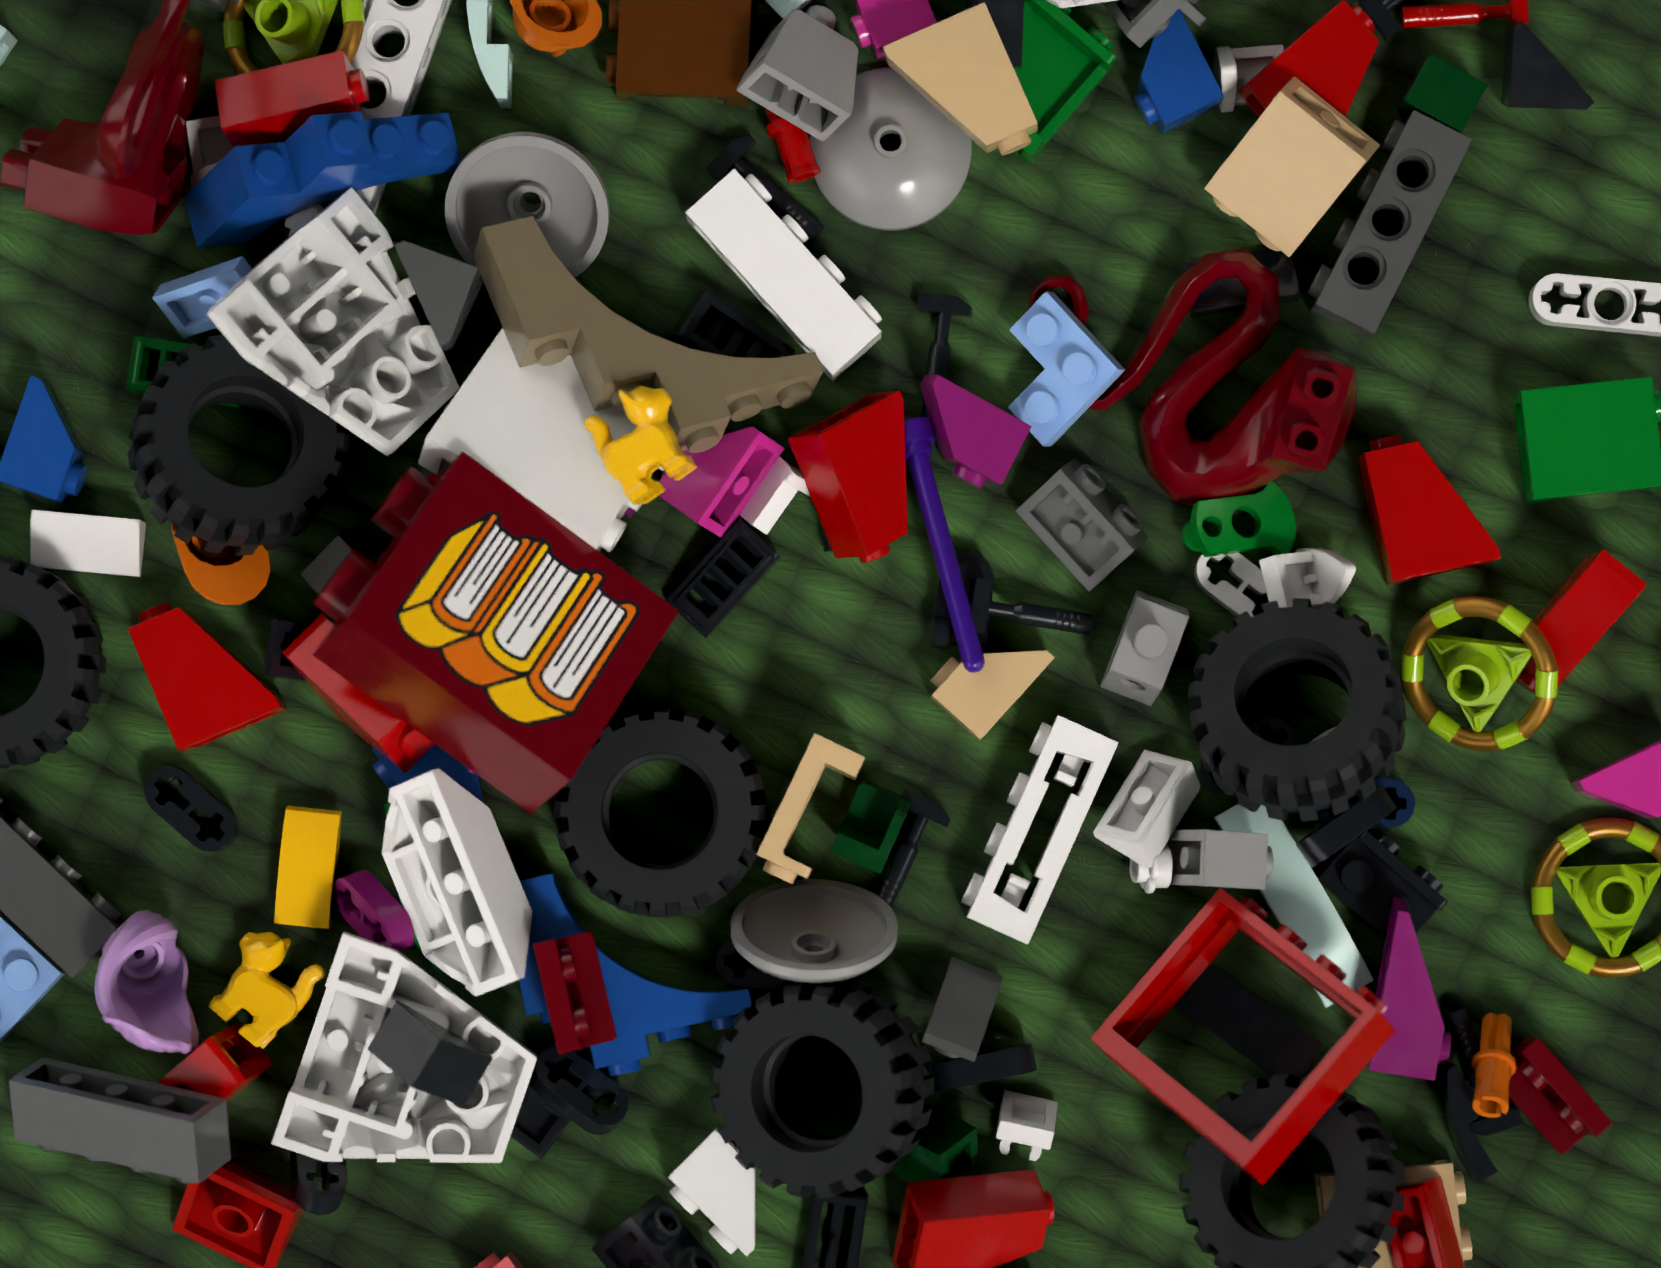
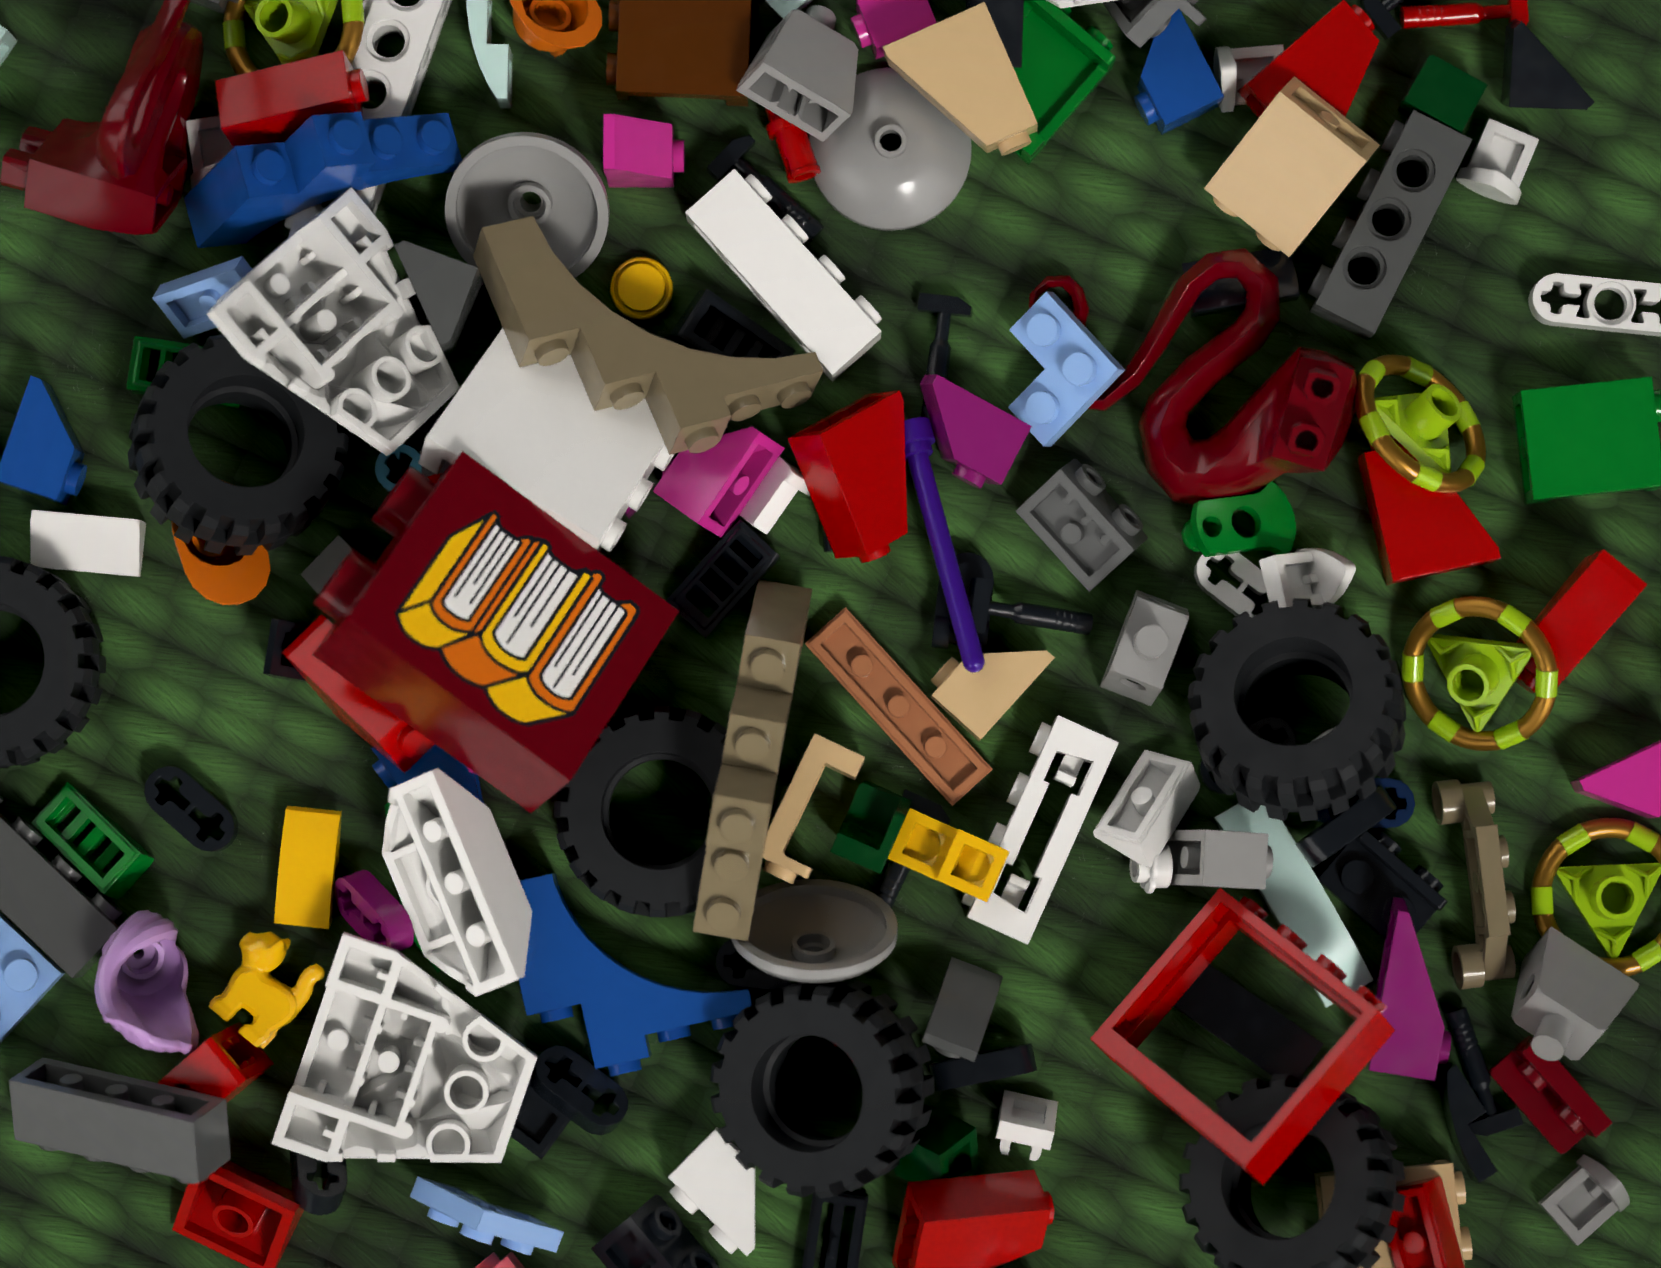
(124, 872): none -> green slope
(198, 679): red slope -> none
(384, 473): none -> medium azure bush
(428, 1055): black slope -> none
(484, 1220): none -> light blue plate
(575, 992): dark red bracket -> none
(640, 152): none -> dark pink slope
(641, 288): none -> yellow piece
(645, 449): yellow animal -> none
(751, 760): none -> dark tan arch
(898, 706): none -> nougat tile
(948, 855): none -> yellow slope
(1419, 424): none -> lime piece
(1485, 858): none -> dark tan plate
(1493, 1066): orange axle -> none
(1498, 163): none -> white tile
(1567, 997): none -> light grey torso
(1585, 1199): none -> light grey tile

